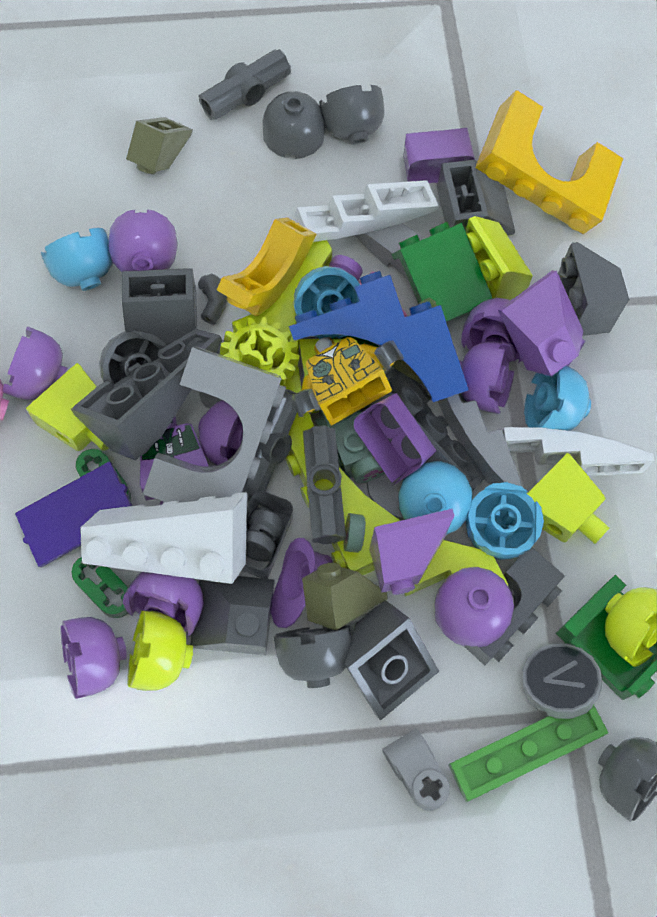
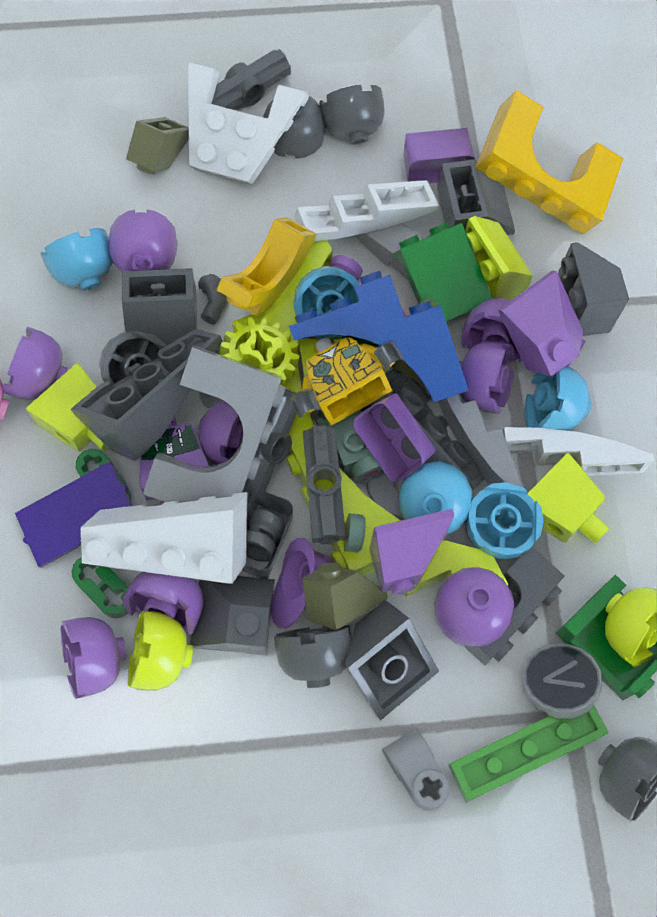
(231, 140): none -> white wing

